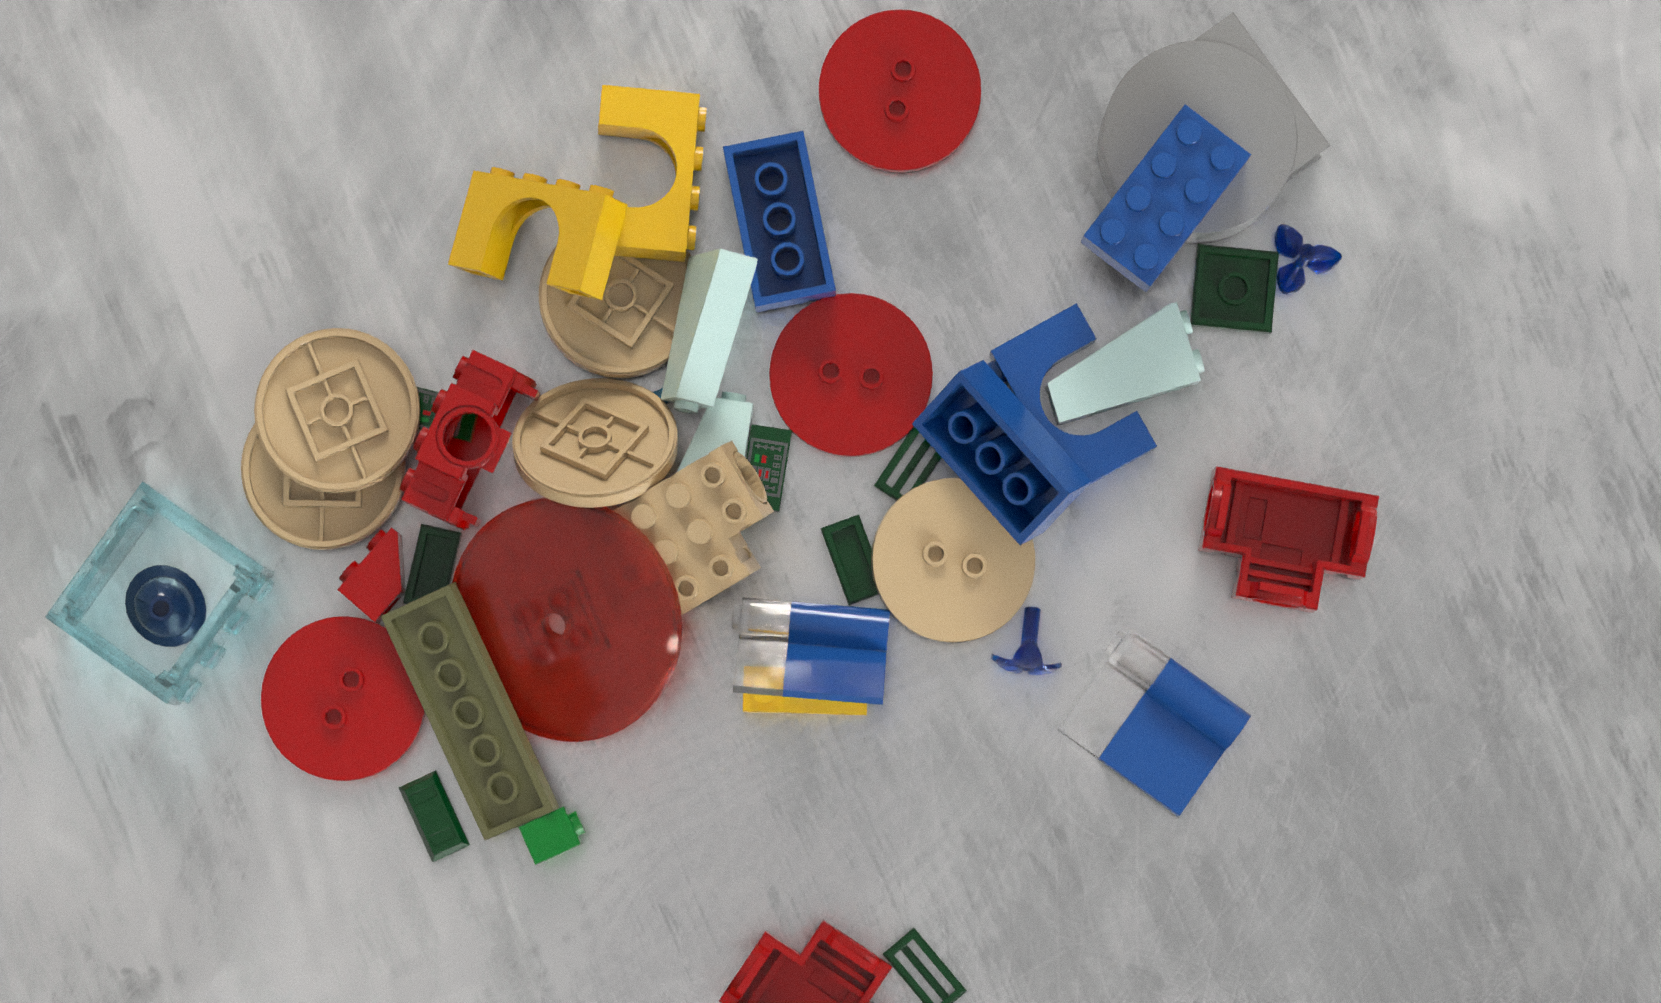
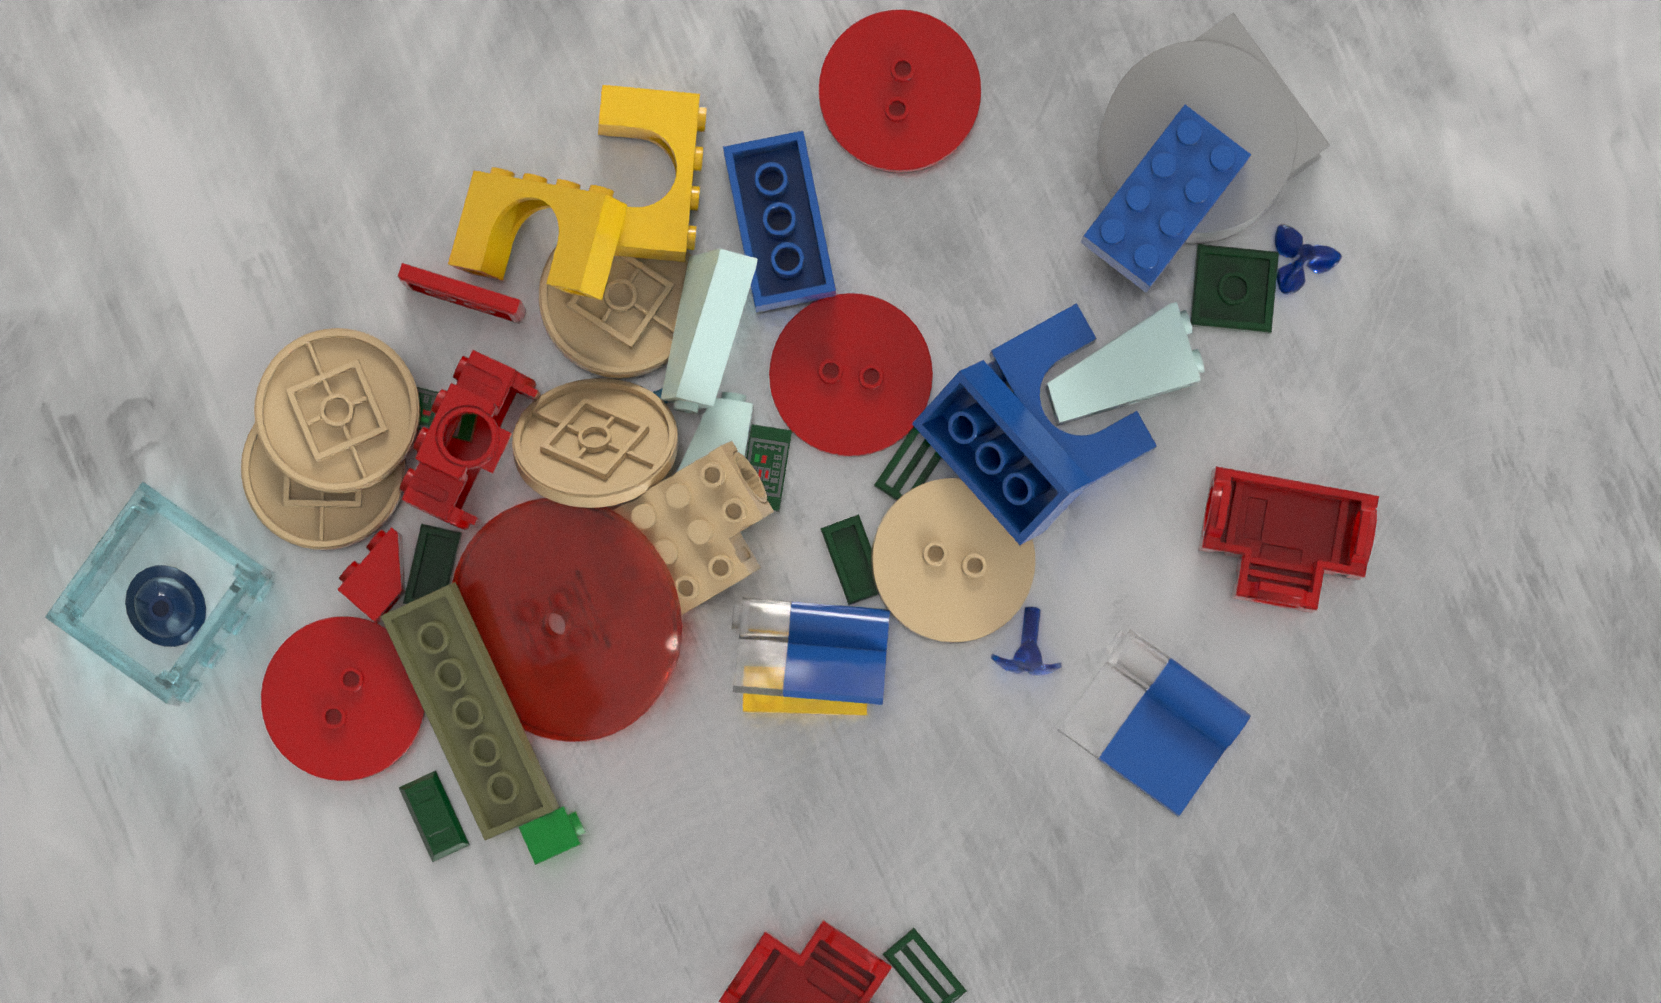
(462, 293): none -> red tile

